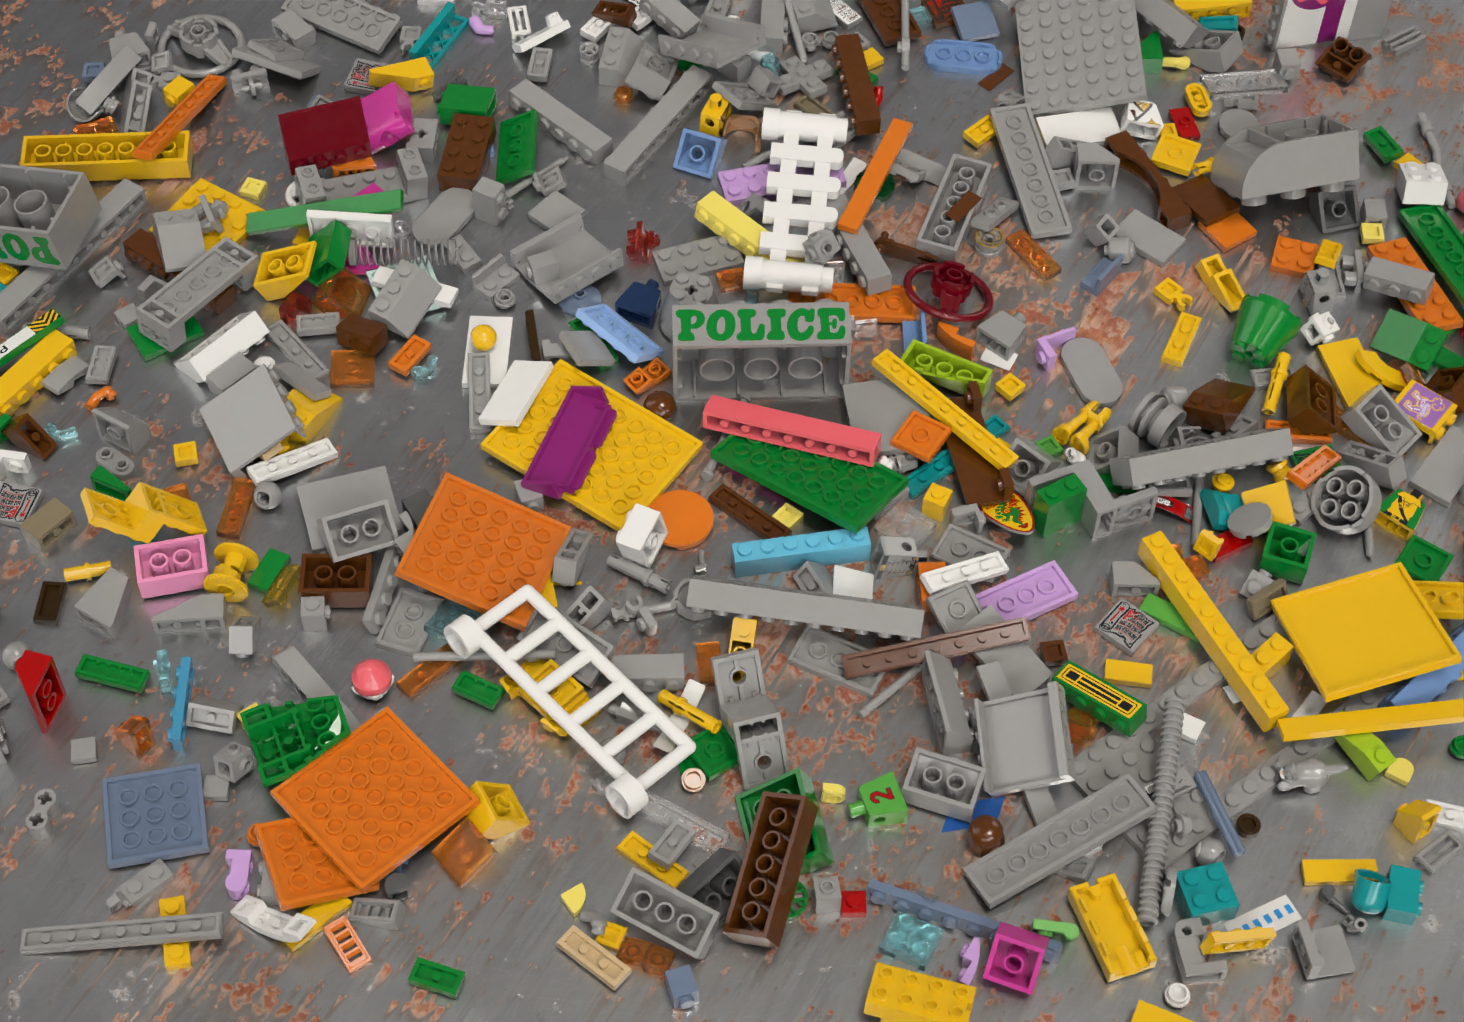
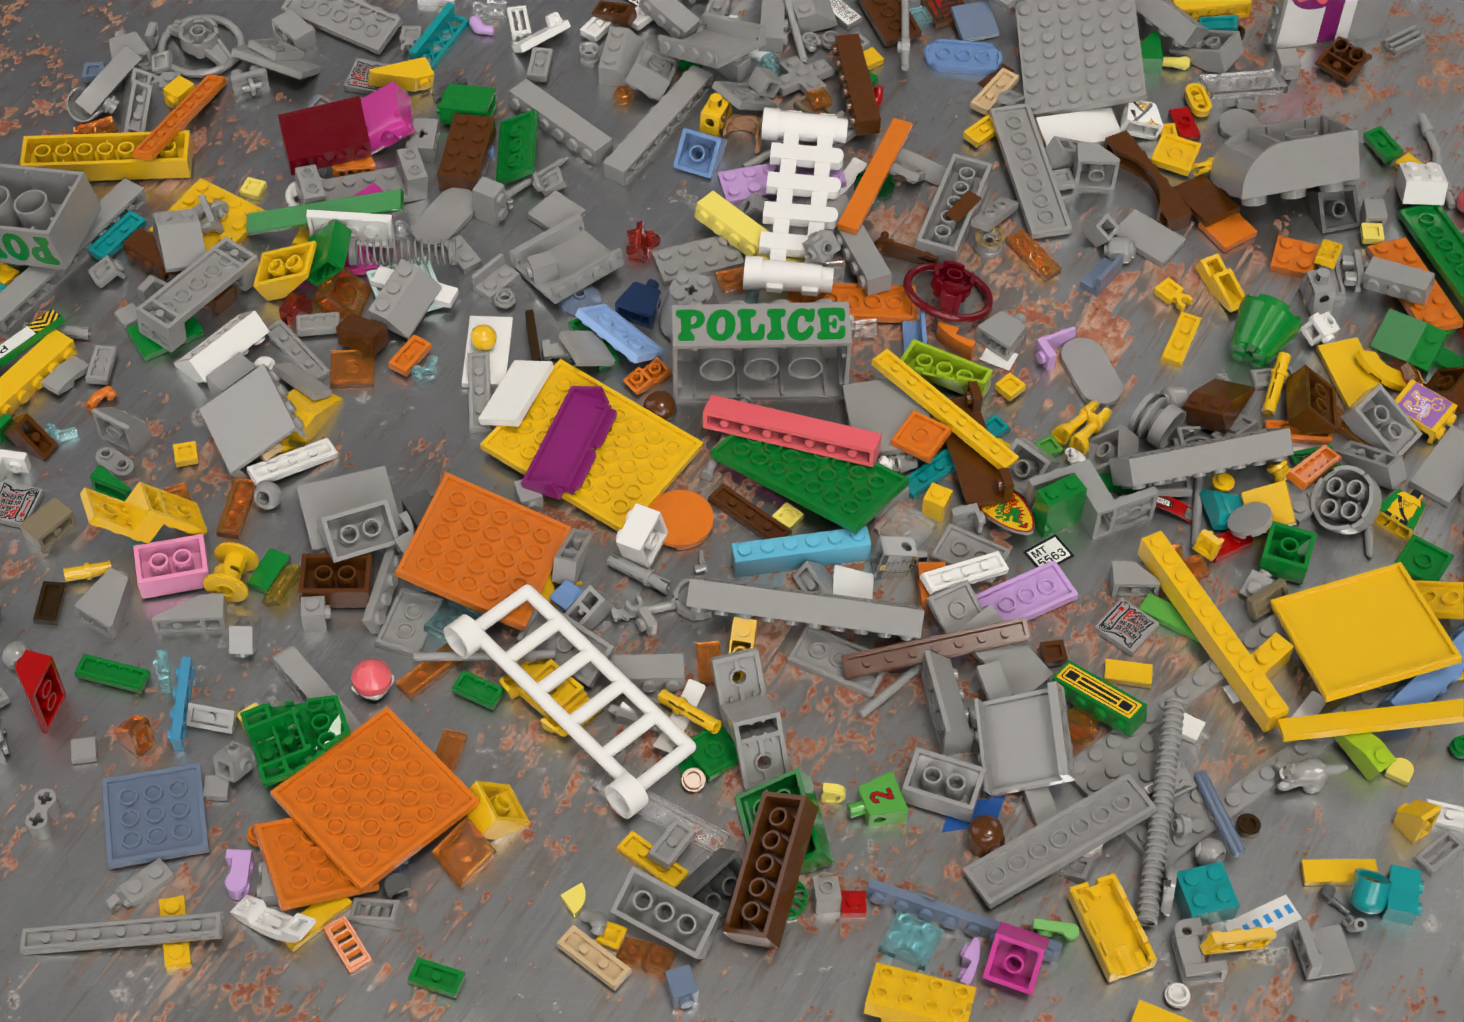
(113, 239): none -> teal plate
(451, 748): none -> clear orange tile
(565, 595): none -> medium blue panel
(818, 99): none -> clear orange plate
(988, 96): none -> tan plate
(1048, 550): none -> sticker

